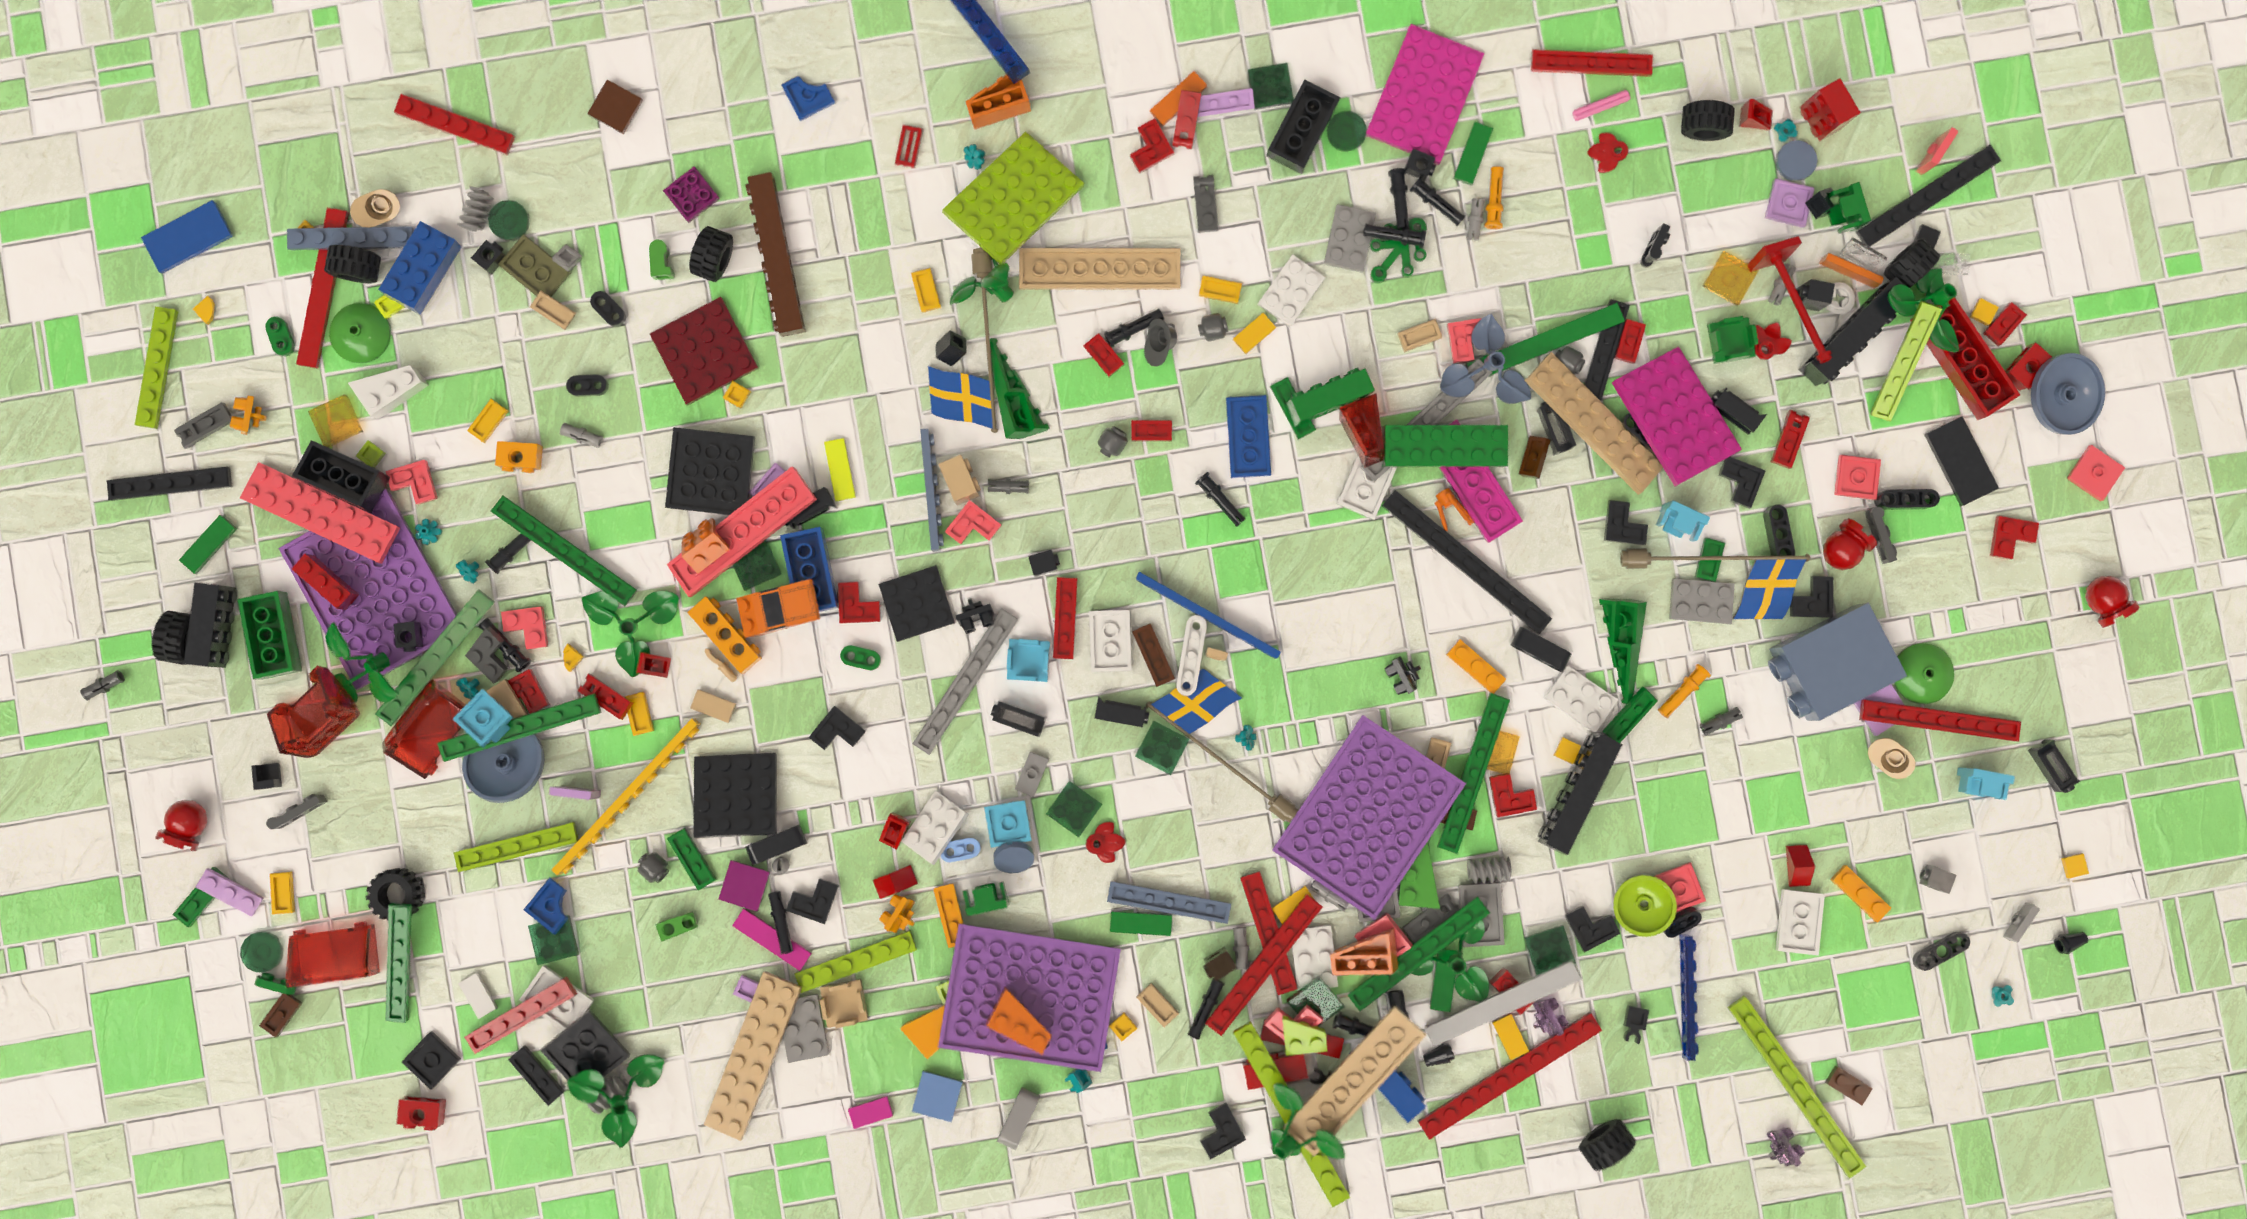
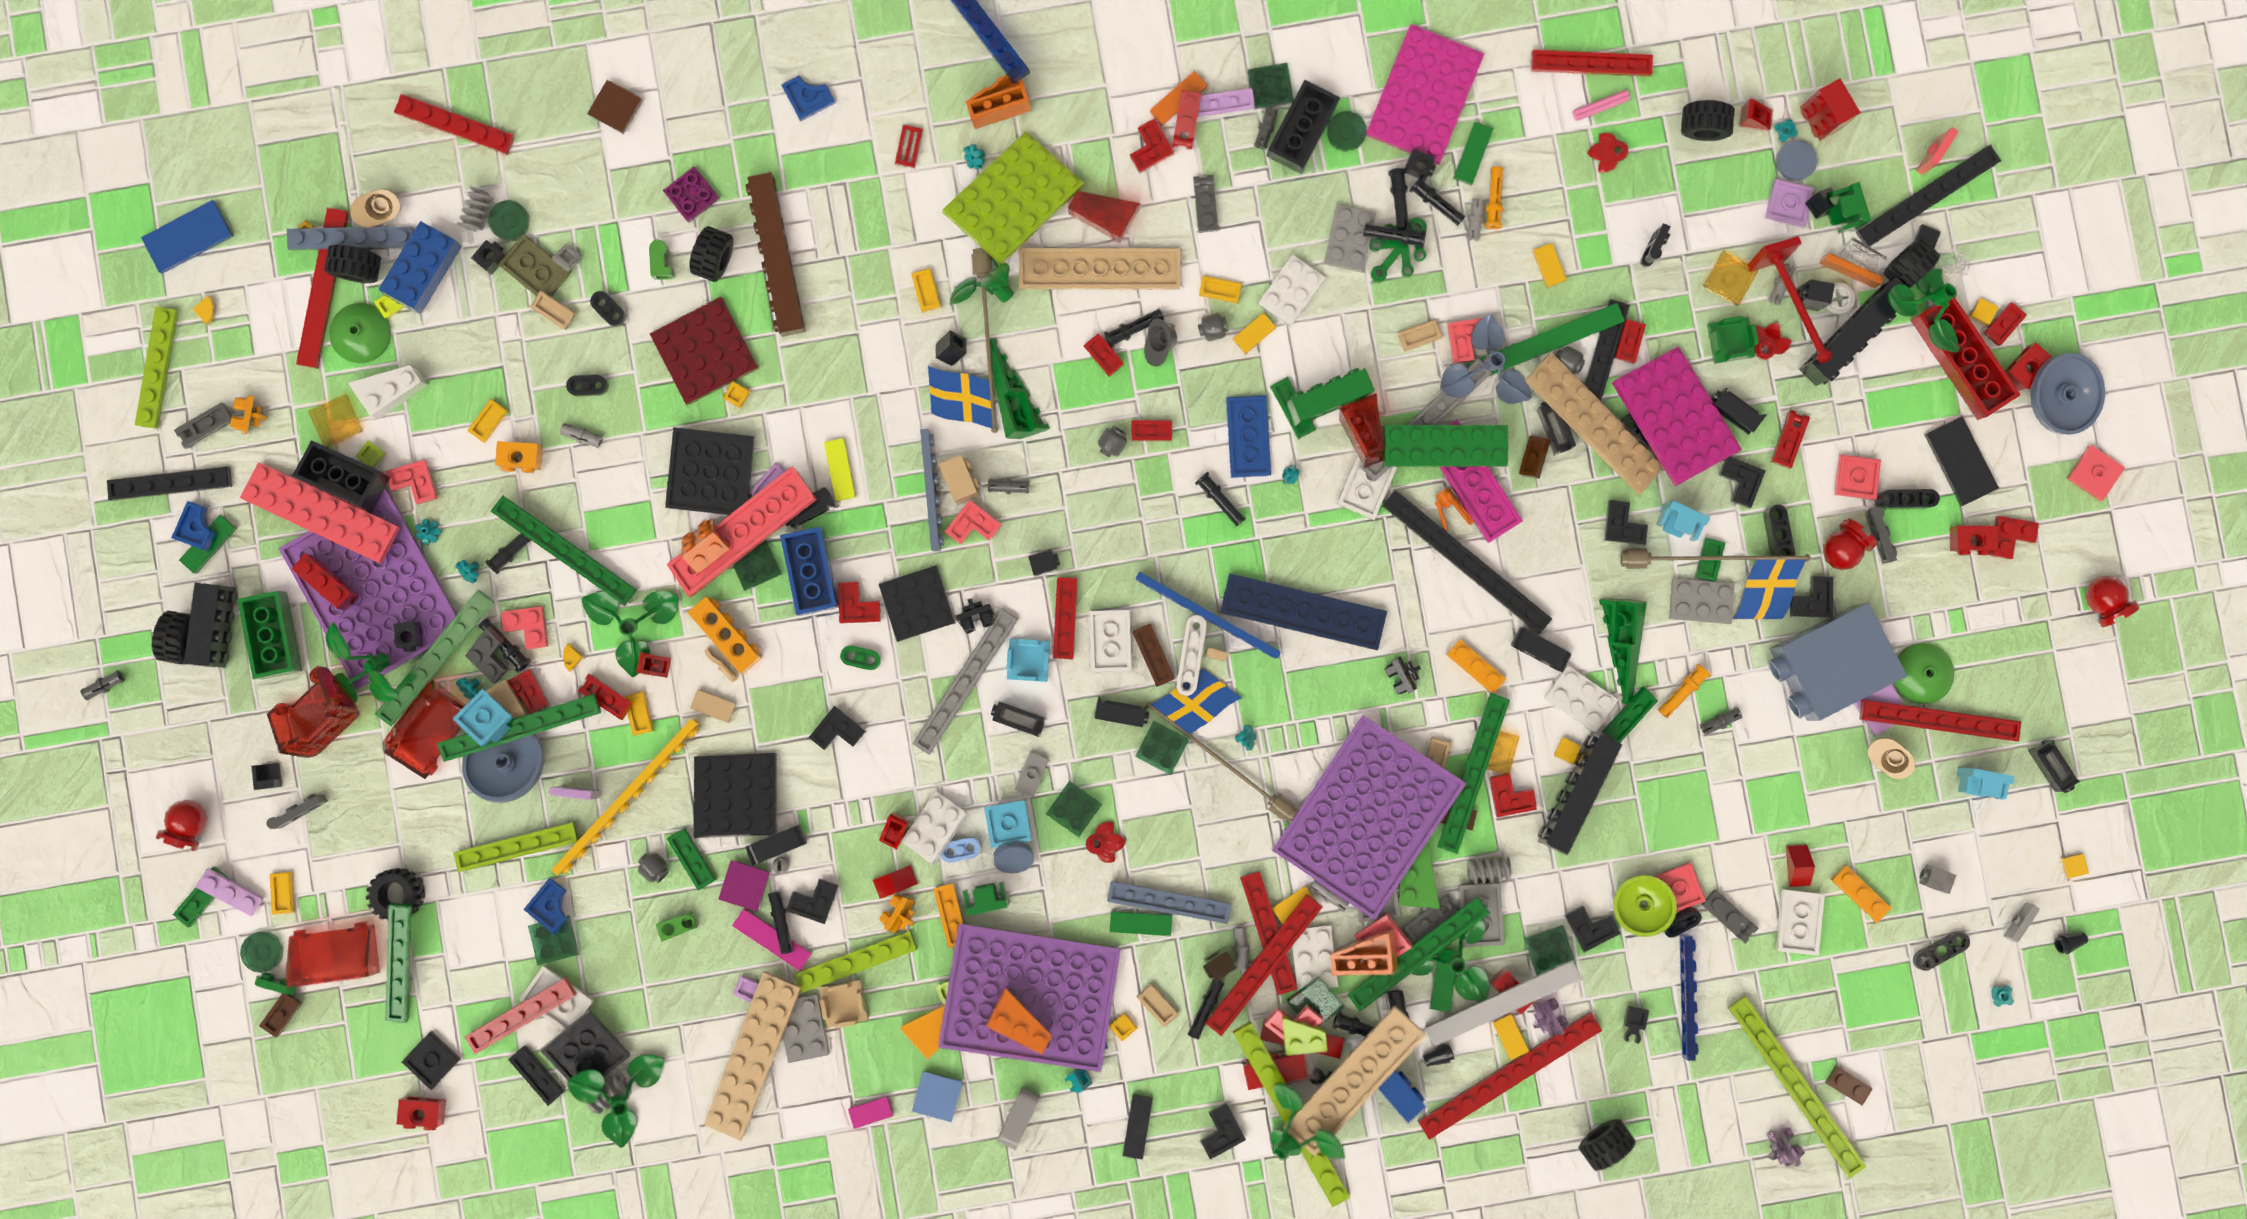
(193, 527): none -> blue tile
(280, 334): green plate -> none
(478, 995): white tile -> none
(778, 608): orange slope -> none
(1104, 213): none -> clear red wedge
(1137, 1126): none -> black tile
(1266, 128): none -> dark grey pin
(1290, 474): none -> teal plate
(1303, 612): none -> dark blue plate
(1549, 265): none -> yellow tile
(1729, 916): none -> dark grey plate
(1905, 361): lime plate -> none
(1985, 535): none -> red brick

